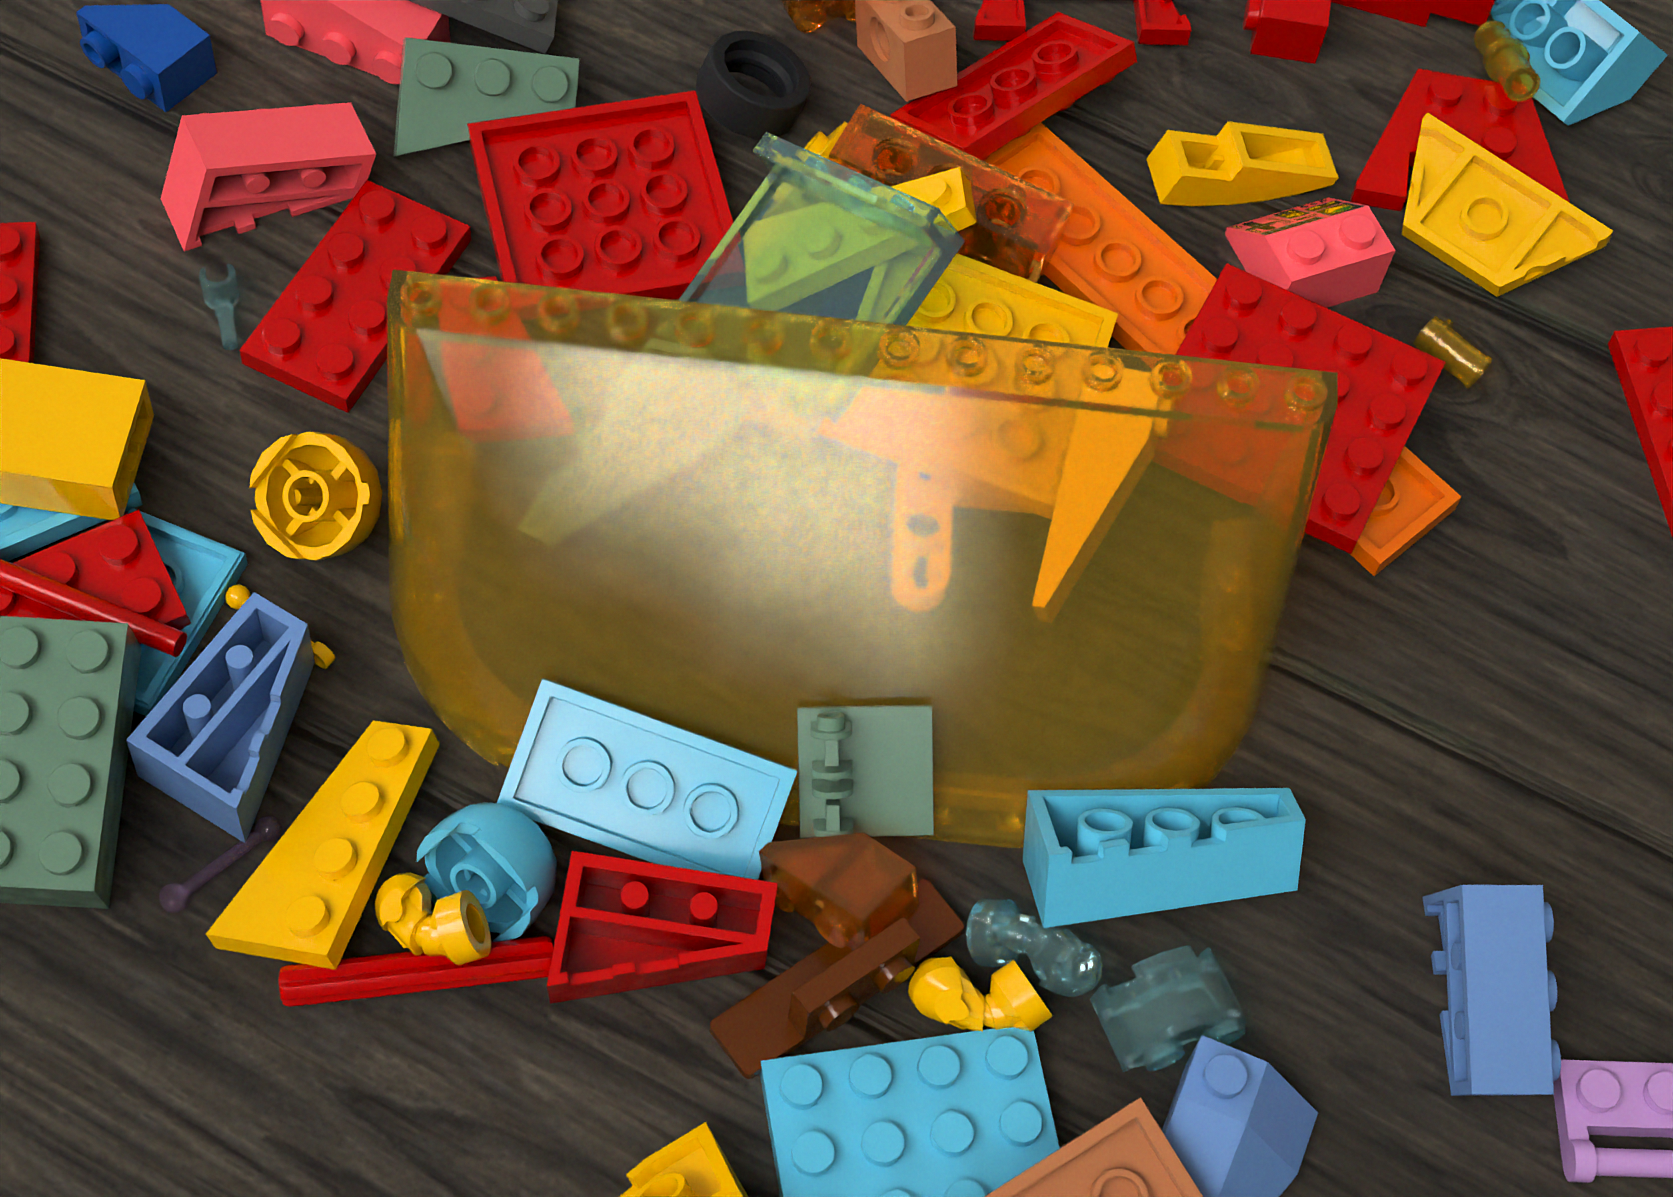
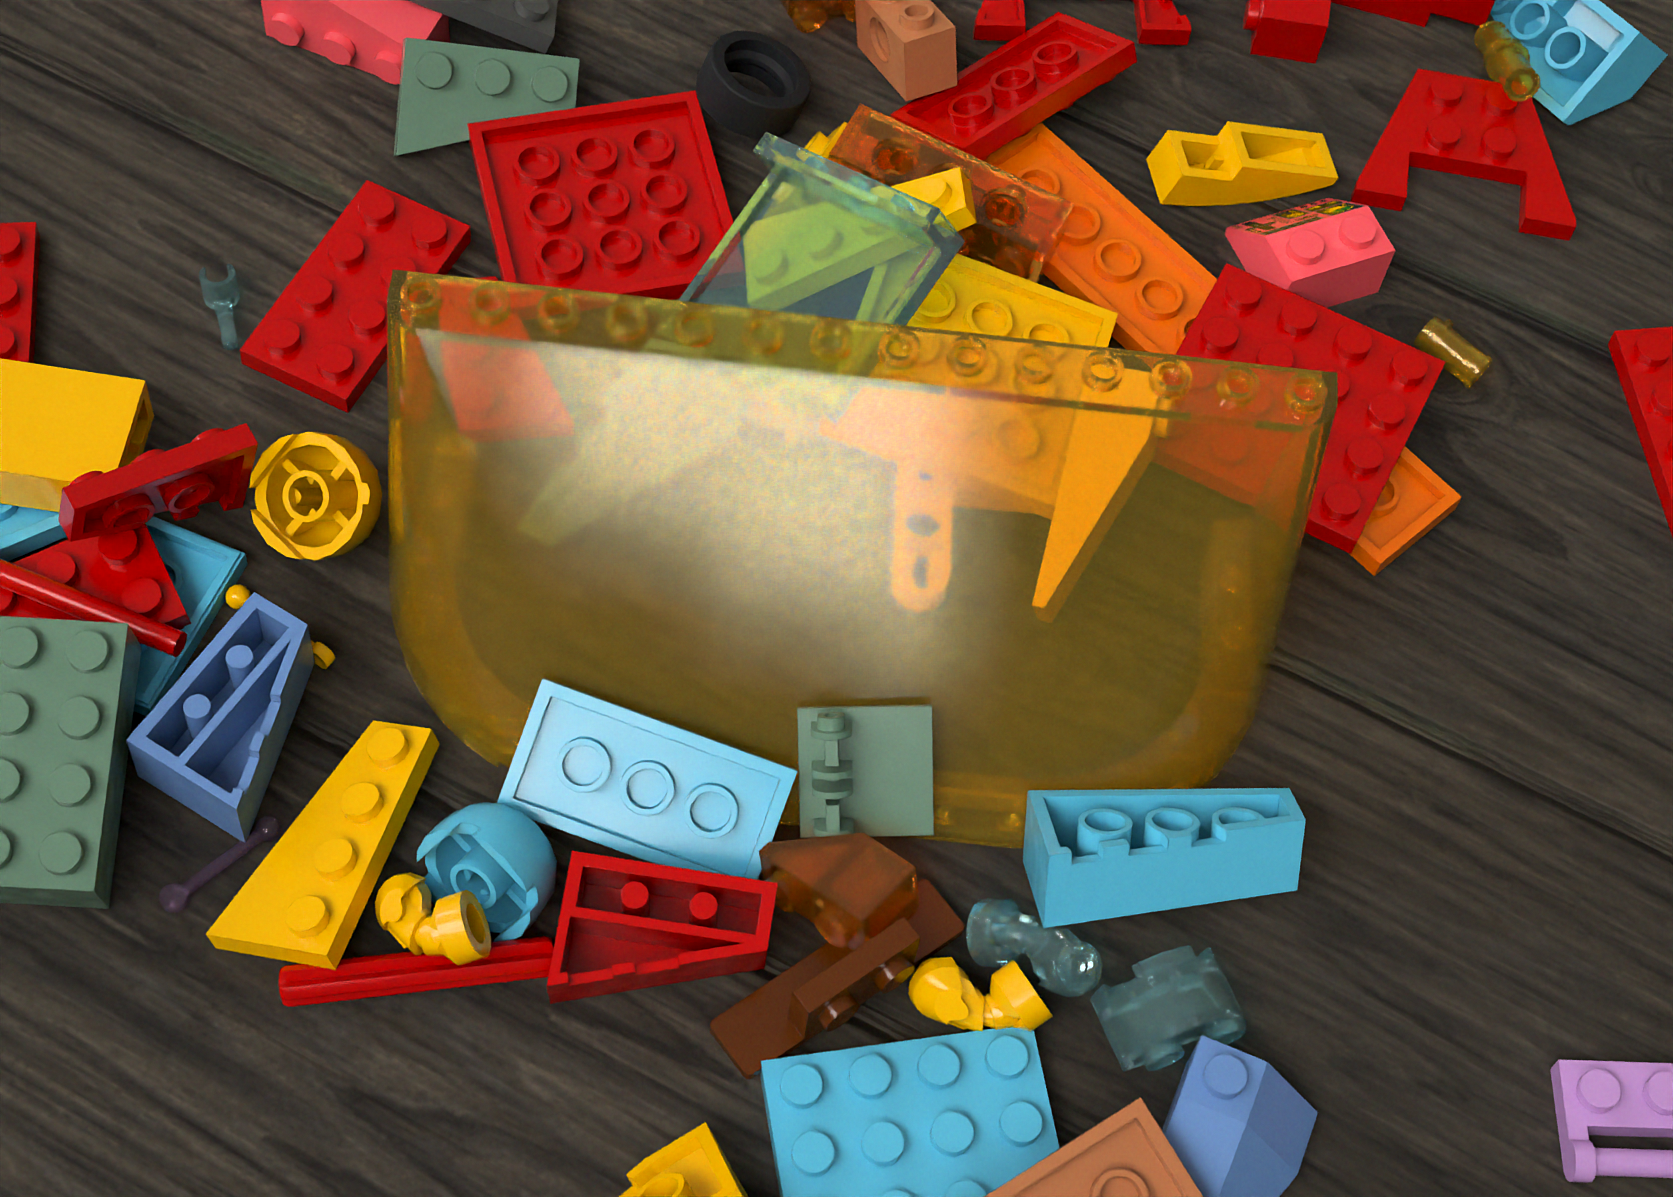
(149, 48): blue slope -> none
(175, 480): none -> red wing
(260, 163): coral wedge -> none
(1490, 215): yellow wing -> none
(1496, 989): medium blue wedge -> none

